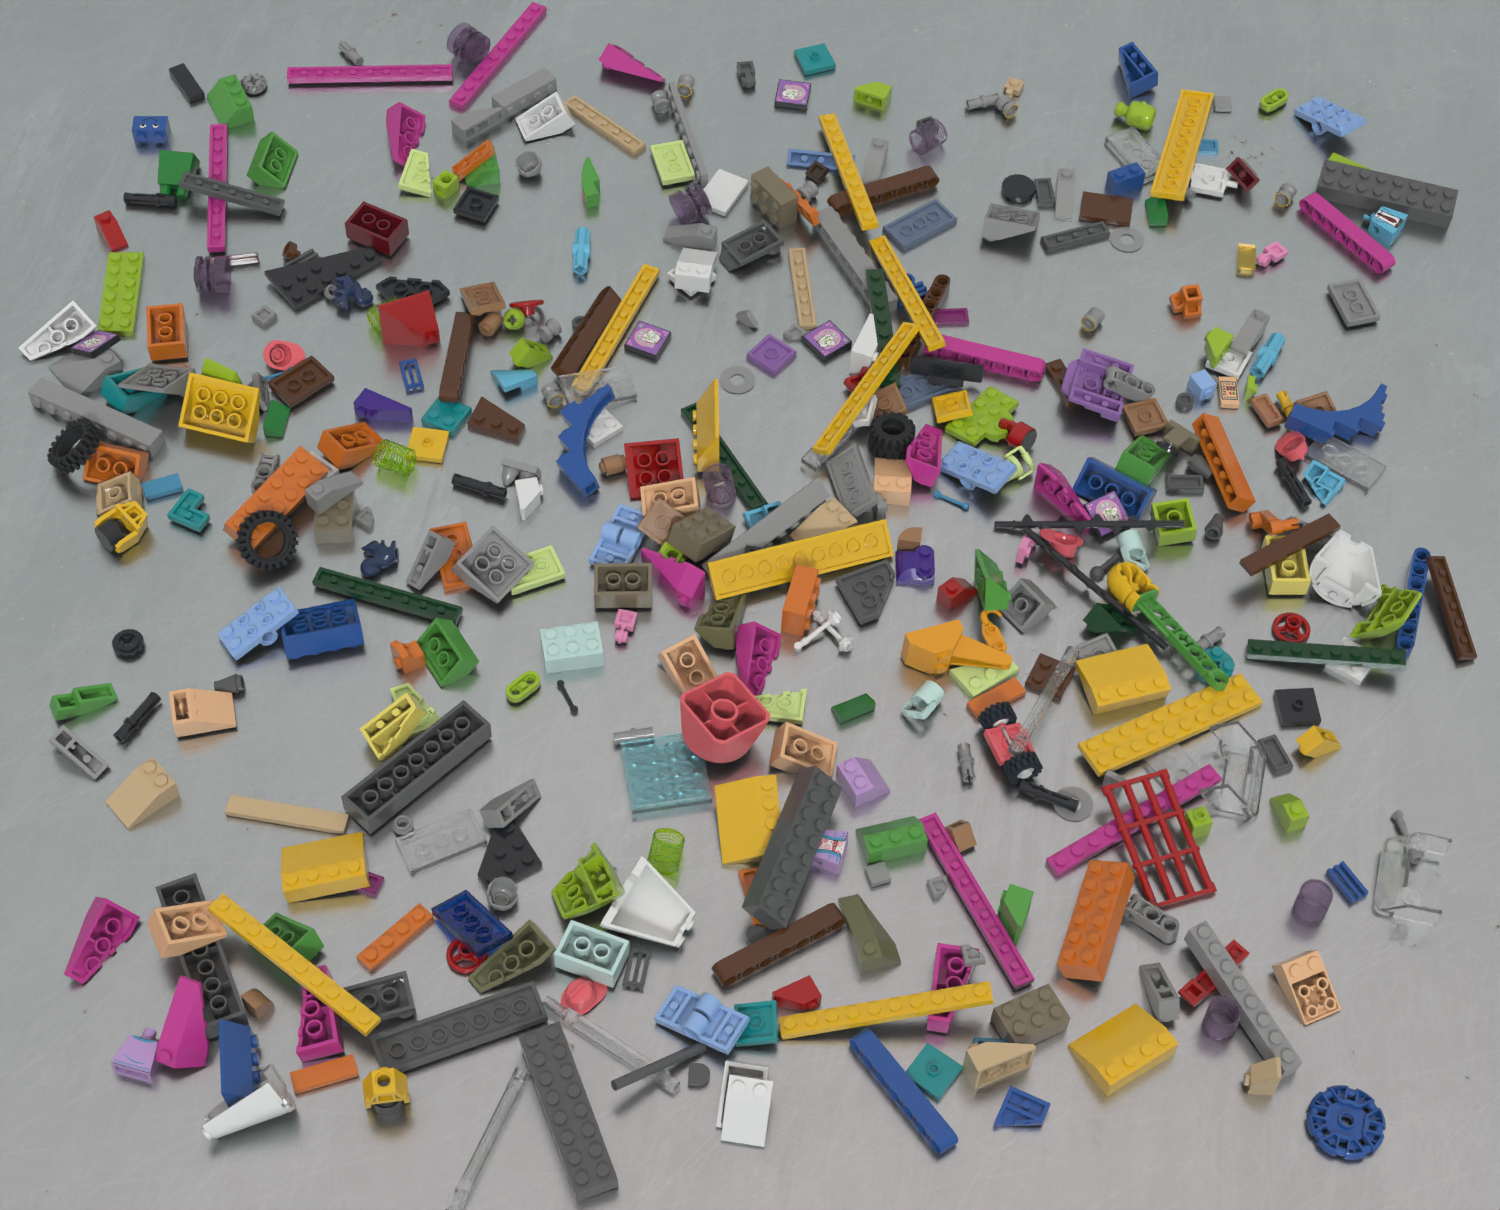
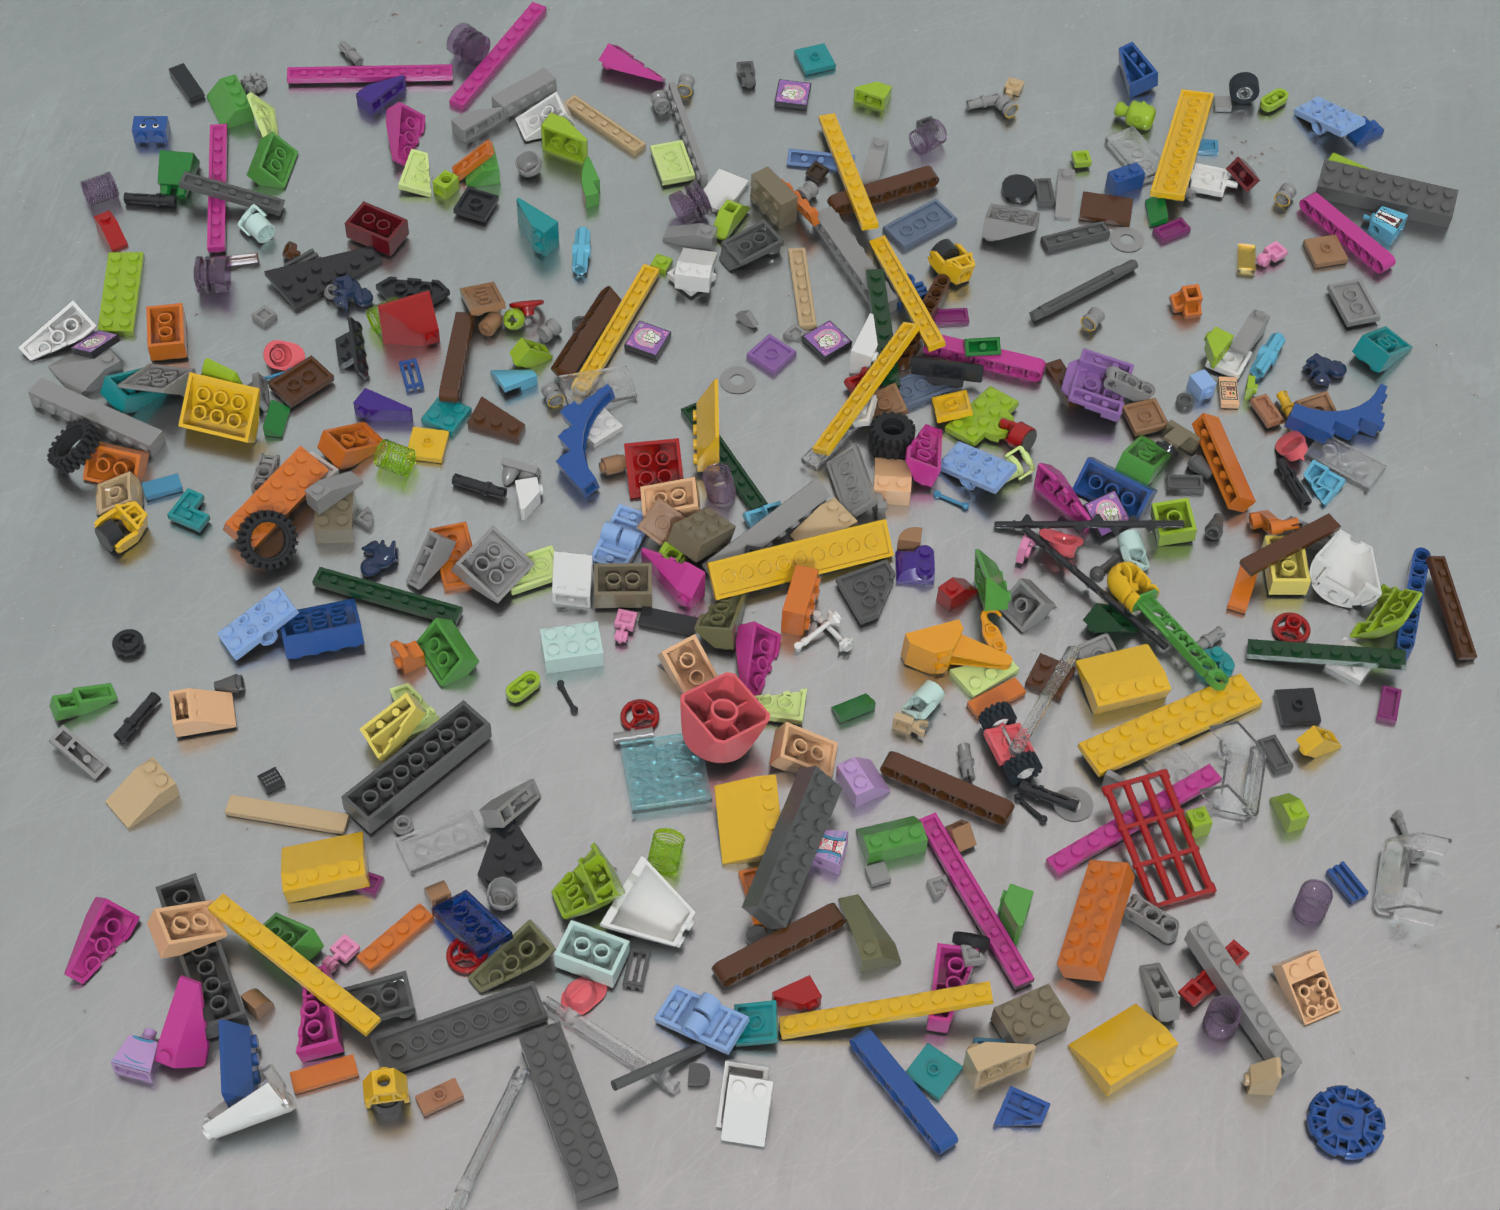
(97, 191): none -> clear purple piece
(257, 224): none -> light aqua piece
(264, 114): none -> yellowish green wing
(271, 780): none -> black tile
(342, 949): none -> bright pink plate
(351, 349): none -> black bracket
(378, 94): none -> dark purple slope
(437, 893): none -> medium nougat brick
(439, 1097): none -> nougat plate
(538, 228): none -> teal slope
(563, 139): none -> lime slope
(572, 579): none -> white slope
(640, 713): none -> red piece
(662, 262): none -> lime plate
(667, 621): none -> black tile
(729, 217): none -> lime slope
(906, 724): none -> tan plate
(947, 788): none -> reddish brown beam
(952, 261): none -> yellow piece
(974, 940): none -> black tyre
(982, 346): none -> green slope
(1018, 798): none -> black hinge
(1081, 158): none -> lime plate
(1083, 290): none -> dark grey piece
(1171, 230): none -> magenta tile
(1241, 591): none -> orange tile
(1244, 87): none -> black wheel
(1321, 367): none -> dark blue animal
(1325, 251): none -> medium nougat plate
(1366, 132): none -> blue slope
(1381, 348): none -> teal slope
(1388, 704): none -> magenta tile

